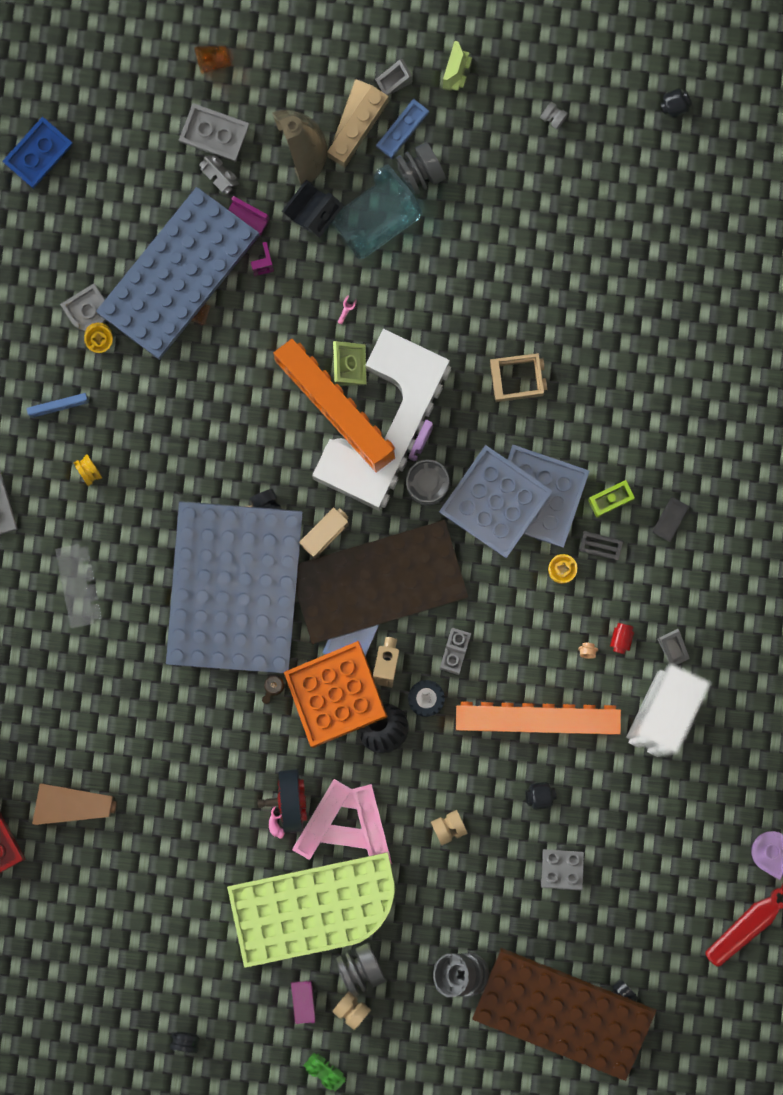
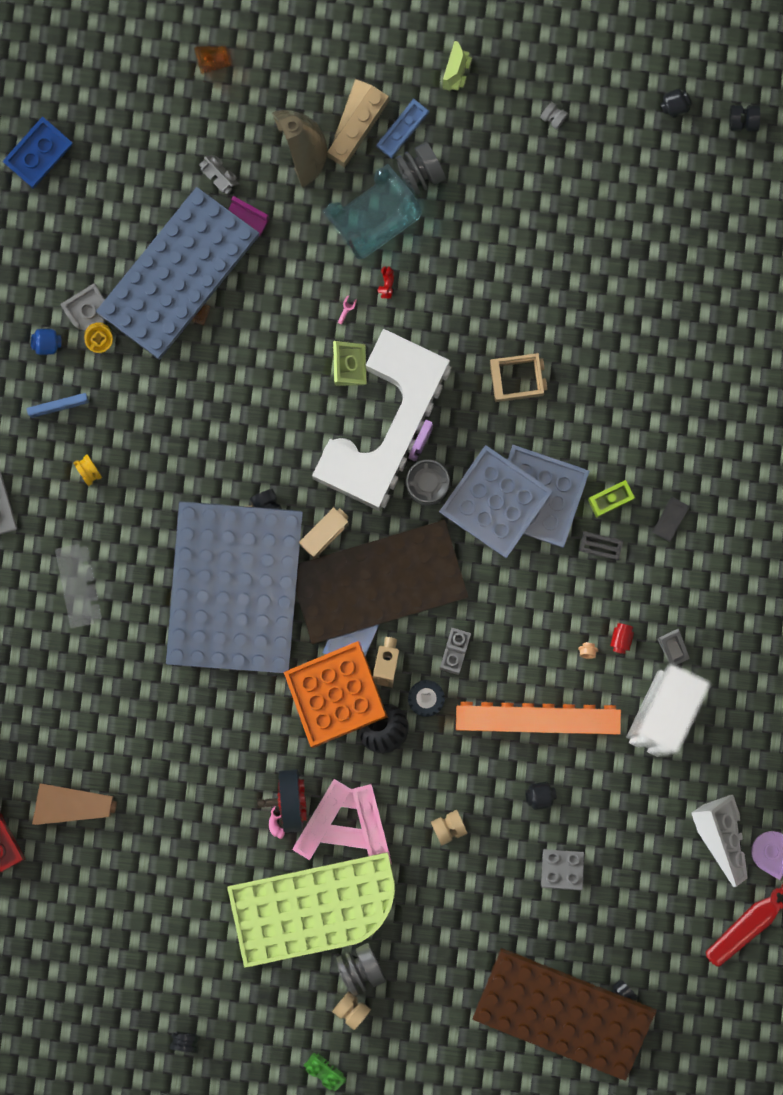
(45, 341): none -> blue head
(214, 132): light grey plate -> none
(264, 265): magenta panel -> none
(273, 686): dark brown piece -> none
(303, 1002): magenta panel -> none
(312, 209): black panel -> none
(334, 405): orange brick -> none
(388, 276): none -> red arm
(394, 78): light grey slope -> none
(461, 974): dark grey wheel -> none
(562, 569): yellow wheel -> none
(719, 830): none -> white wedge
(752, 118): none -> black wheel

